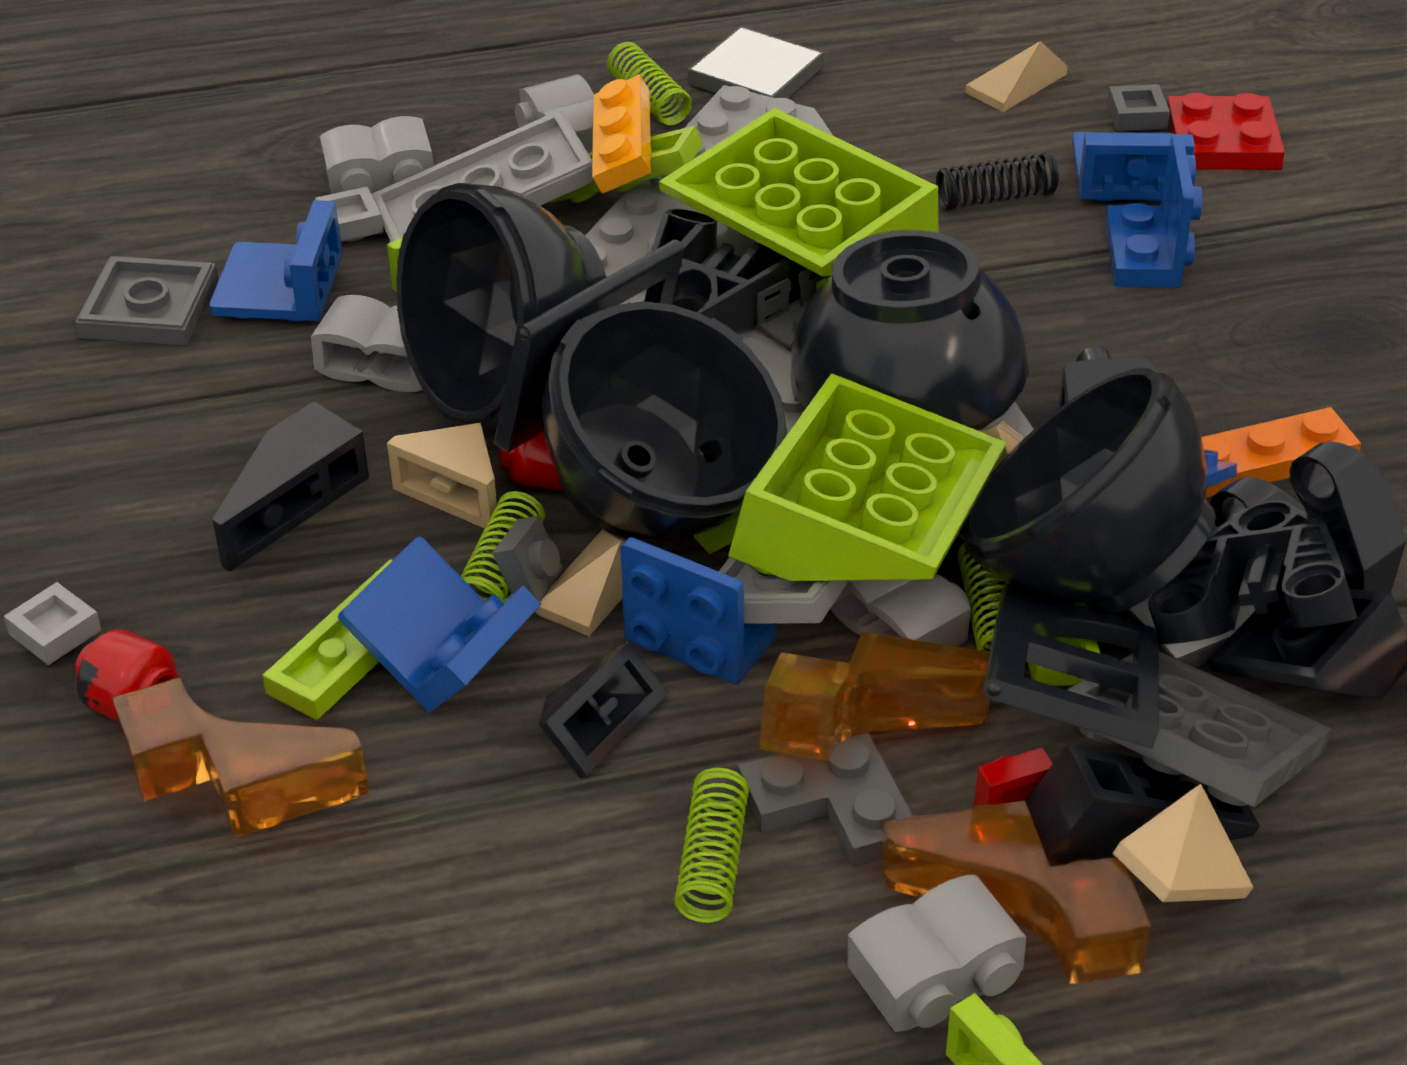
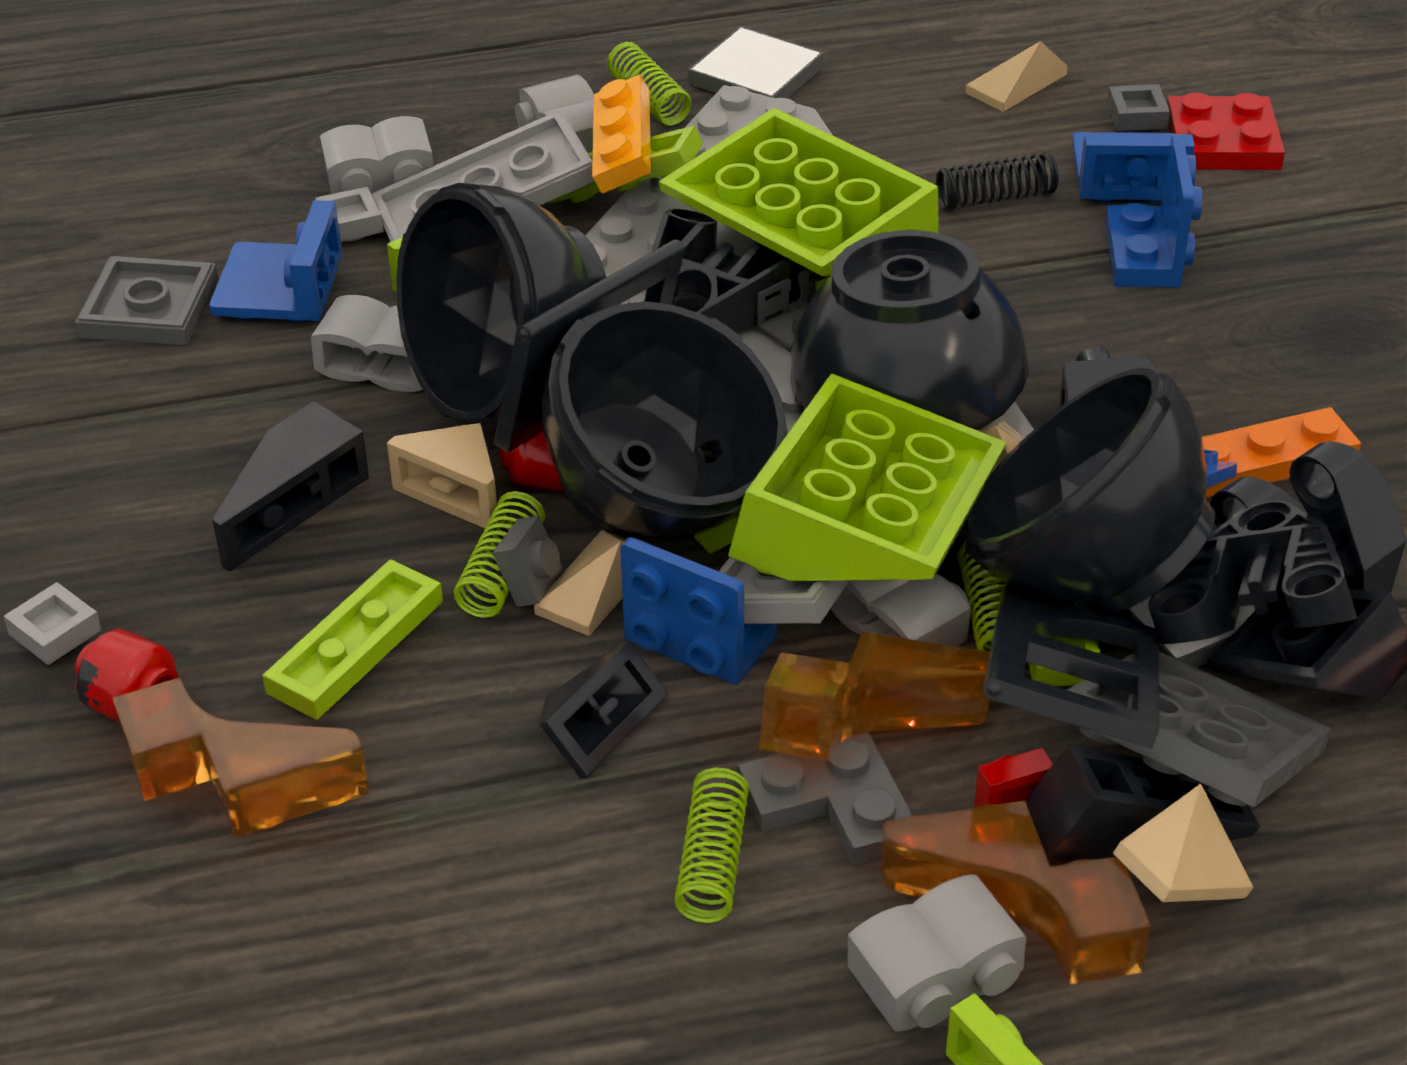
(432, 623): blue bracket -> none

